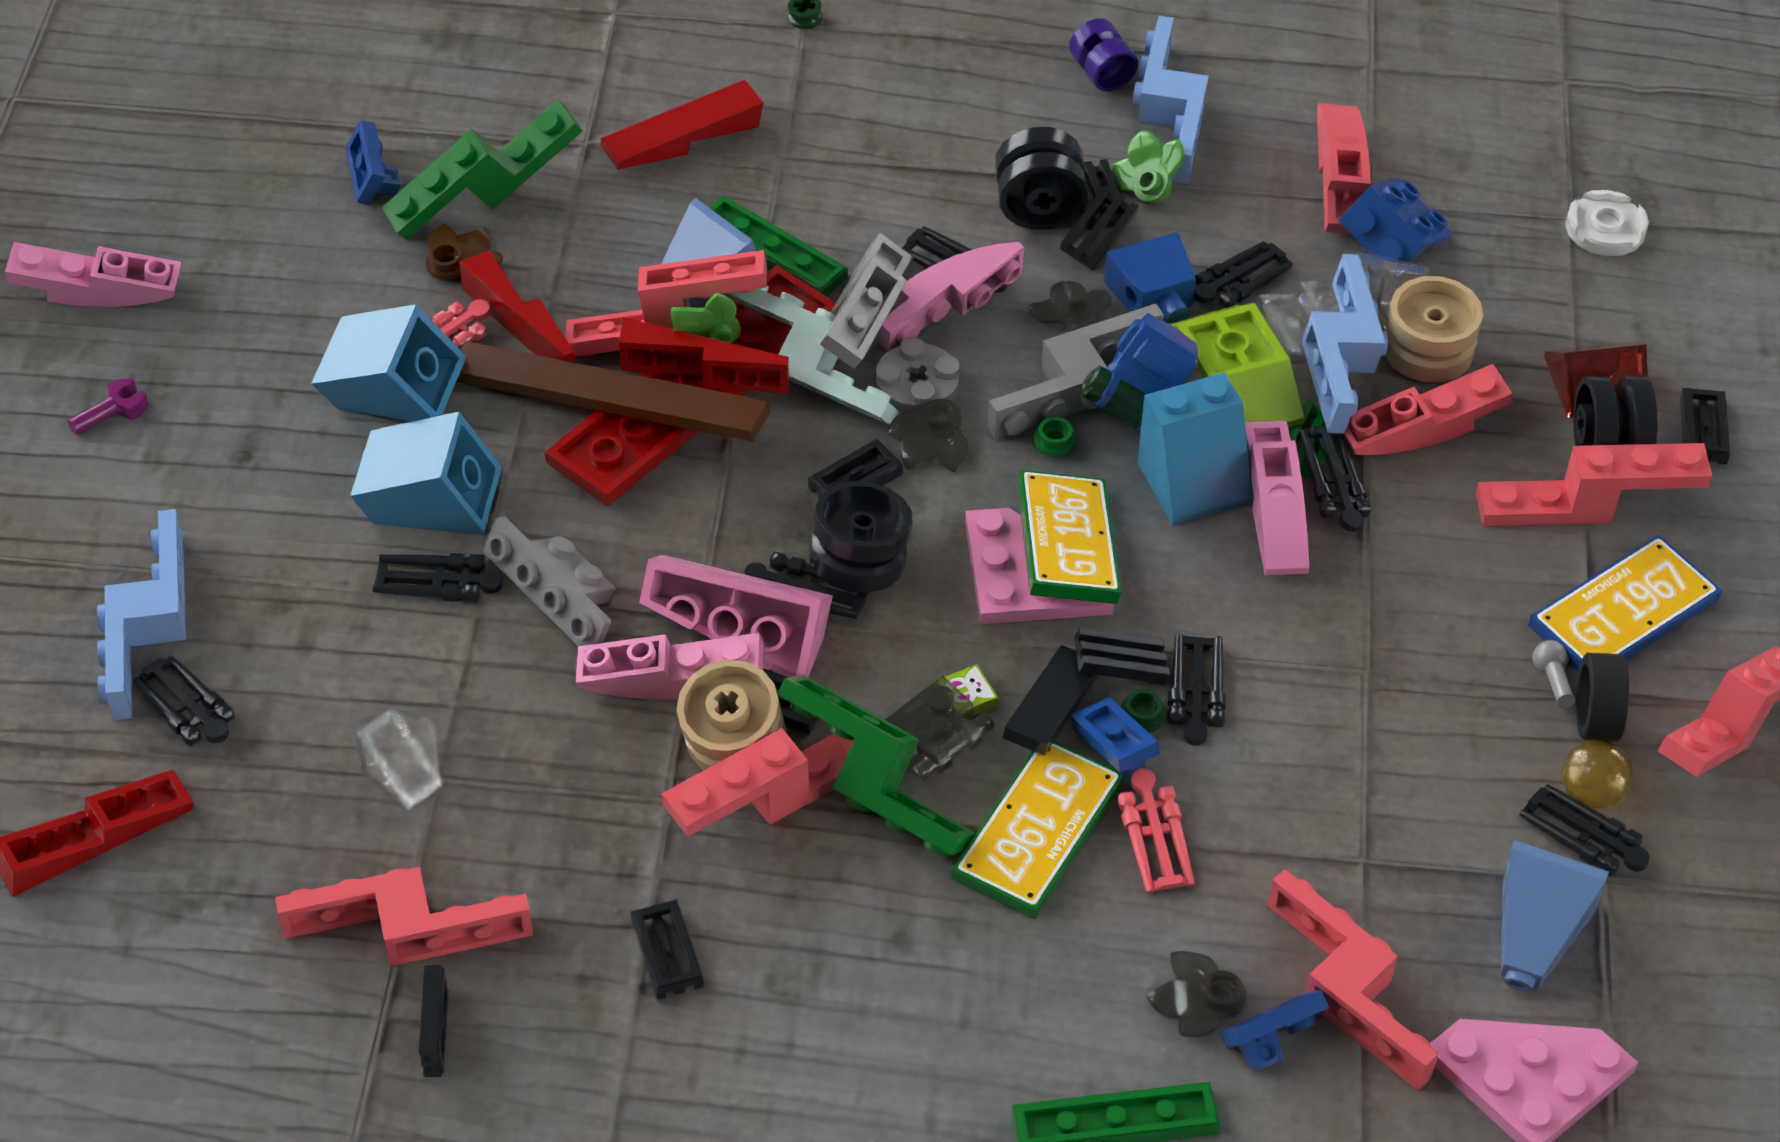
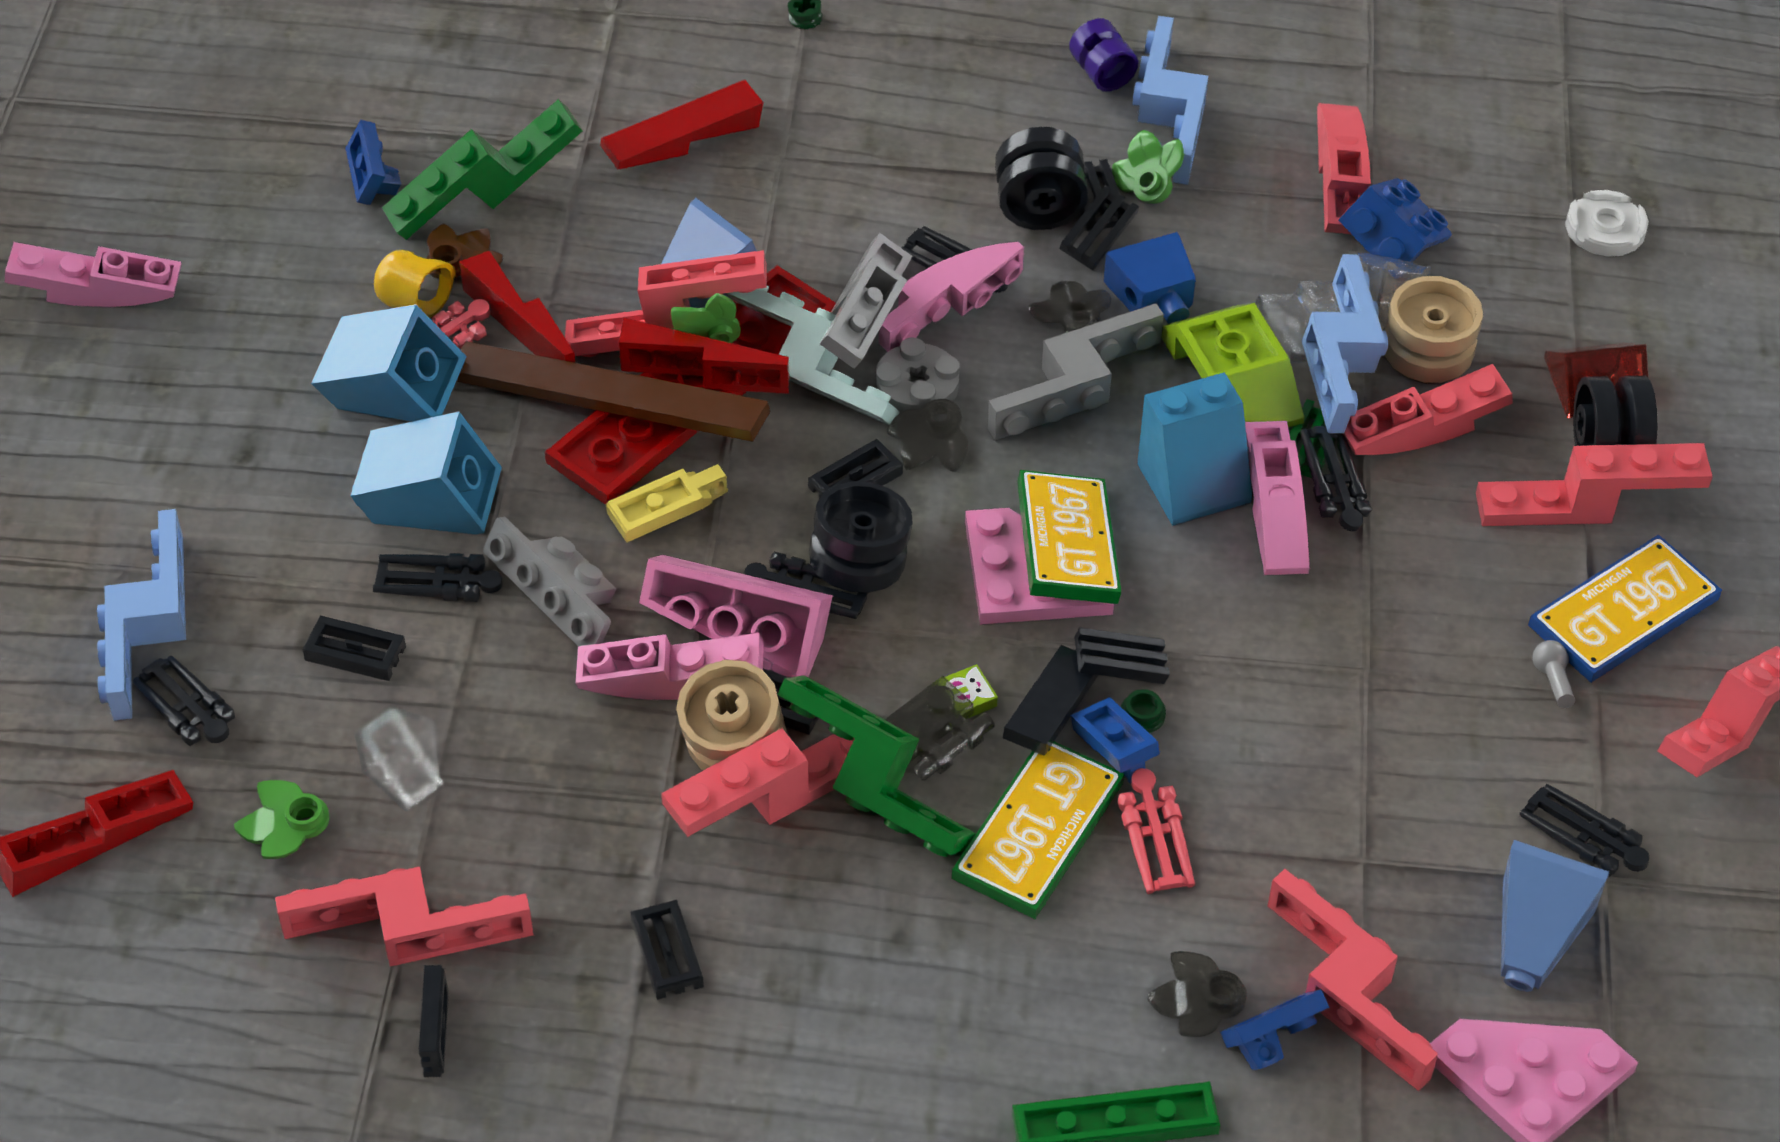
(116, 403): magenta bar -> none
(279, 820): none -> bright green plate
(351, 654): none -> black tile
(401, 276): none -> yellow helmet
(665, 501): none -> light yellow hinge
(784, 249): green tile -> none
(1055, 437): green plate -> none
(1146, 361): blue piece -> none
(1195, 731): black piece -> none
(1206, 292): black piece -> none
(1597, 774): clear yellow hair -> none
(1602, 697): black tyre -> none
(1722, 450): black tile -> none

